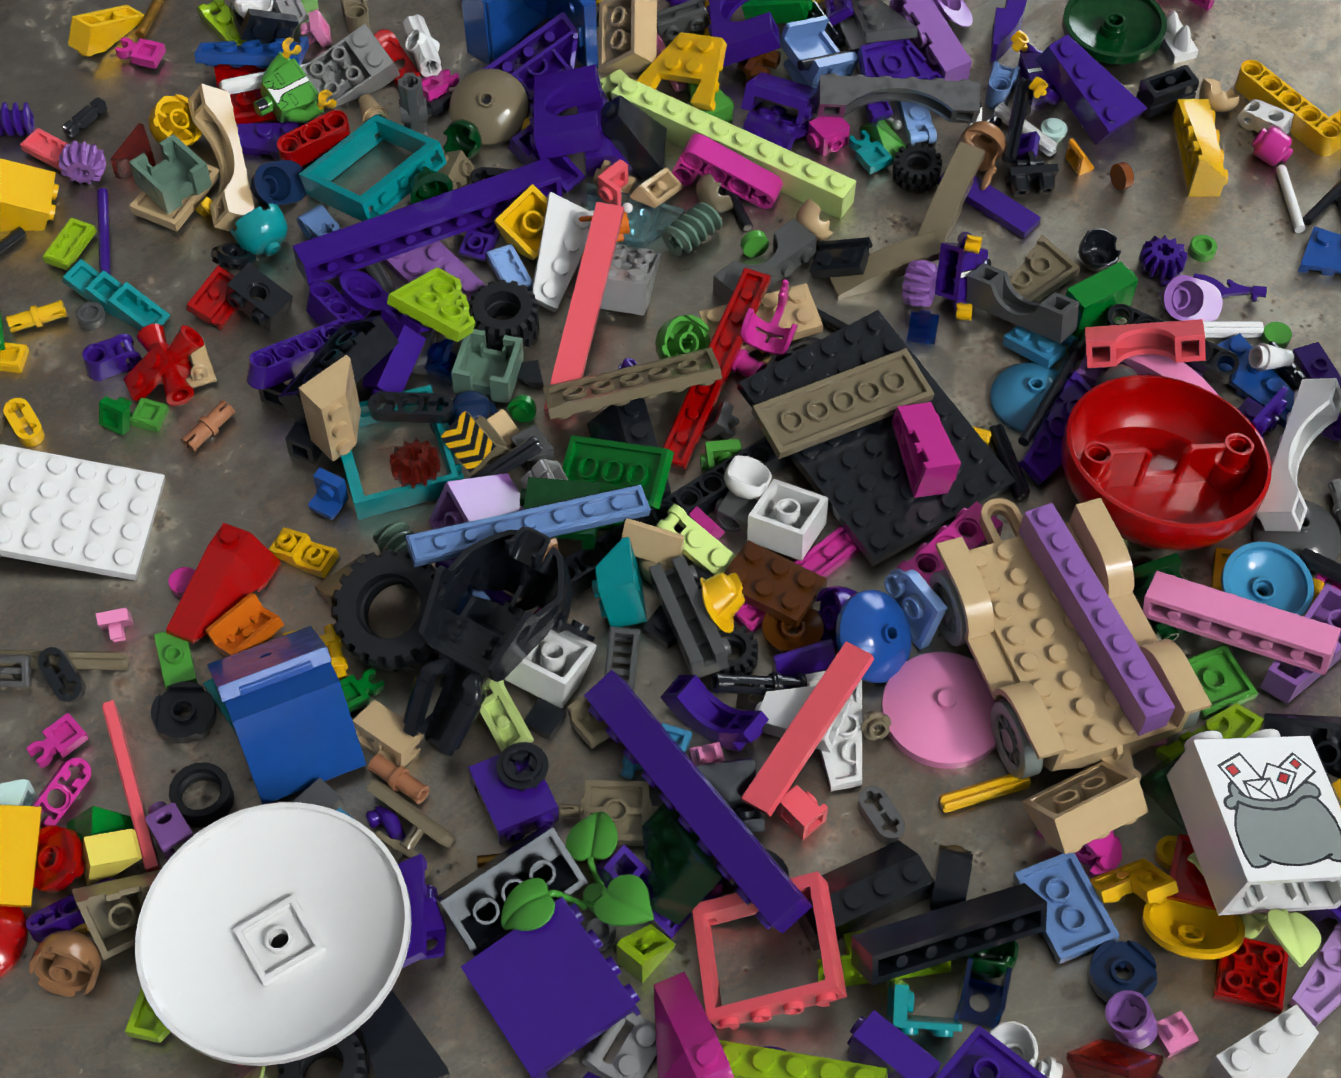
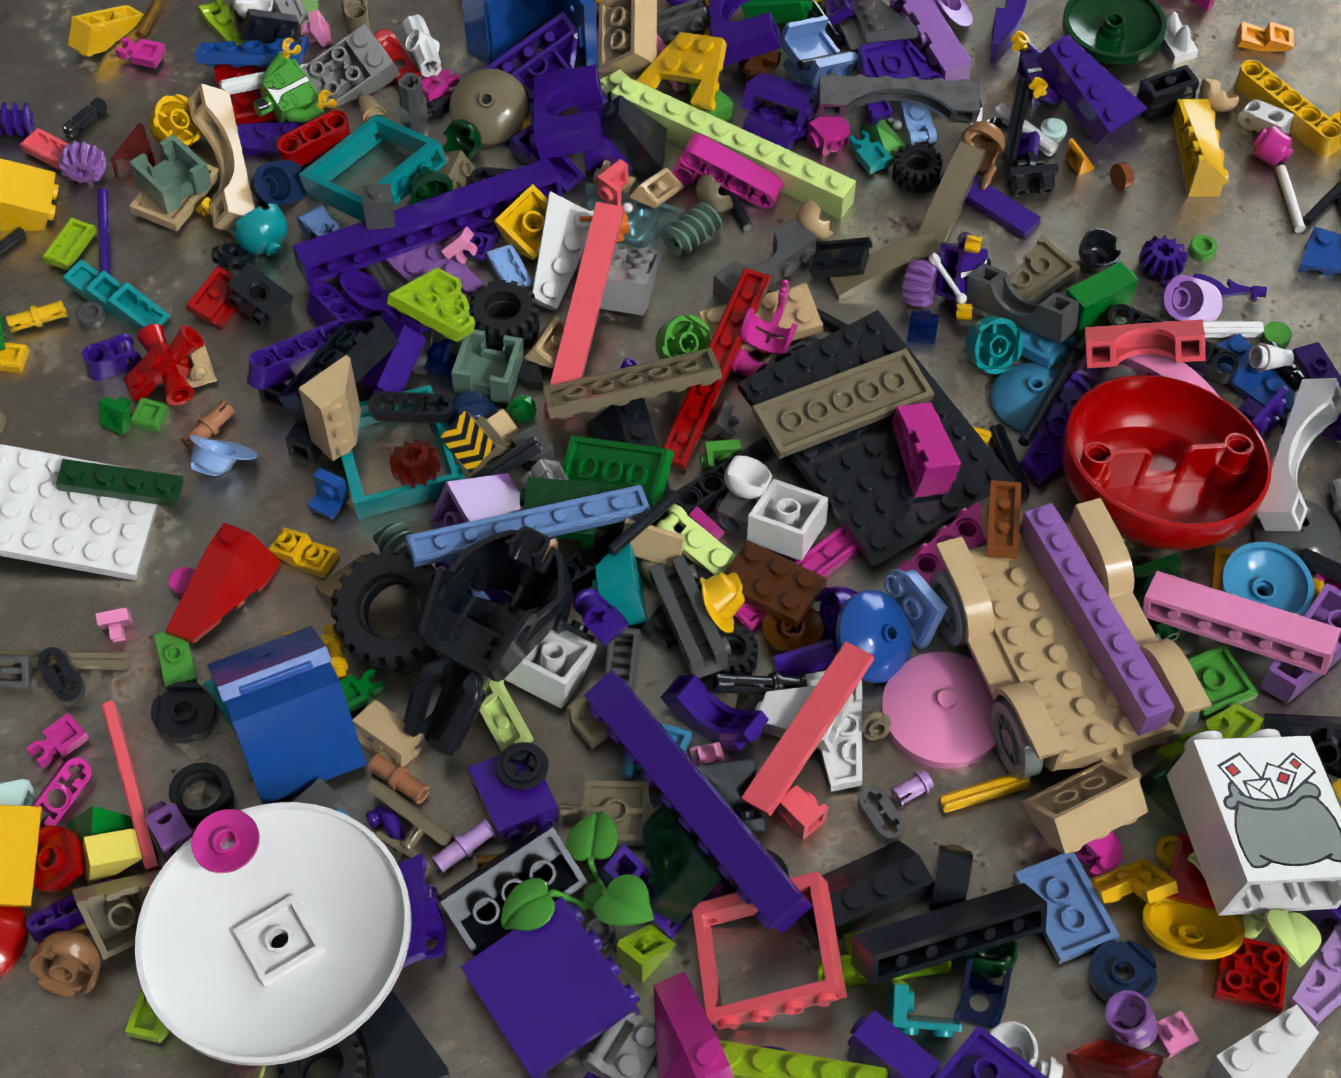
(28, 420): yellow beam -> none
(119, 482): none -> dark green plate
(216, 832): none -> dark pink dish
(217, 456): none -> light blue piece
(243, 627): orange bracket -> none
(378, 206): none -> dark grey brick
(458, 243): none -> bright pink tile
(463, 845): none -> lavender pin
(545, 718): black tile -> none
(547, 344): none -> tan slope
(599, 616): none -> dark purple piece
(643, 522): none -> black bar
(754, 243): bright green tile -> none
(913, 787): none -> lavender pin
(961, 298): none -> white hinge
(993, 344): none -> teal cylinder
(1001, 84): medium blue piece -> none
(1003, 519): none -> dark orange plate
(1269, 39): none -> light orange slope

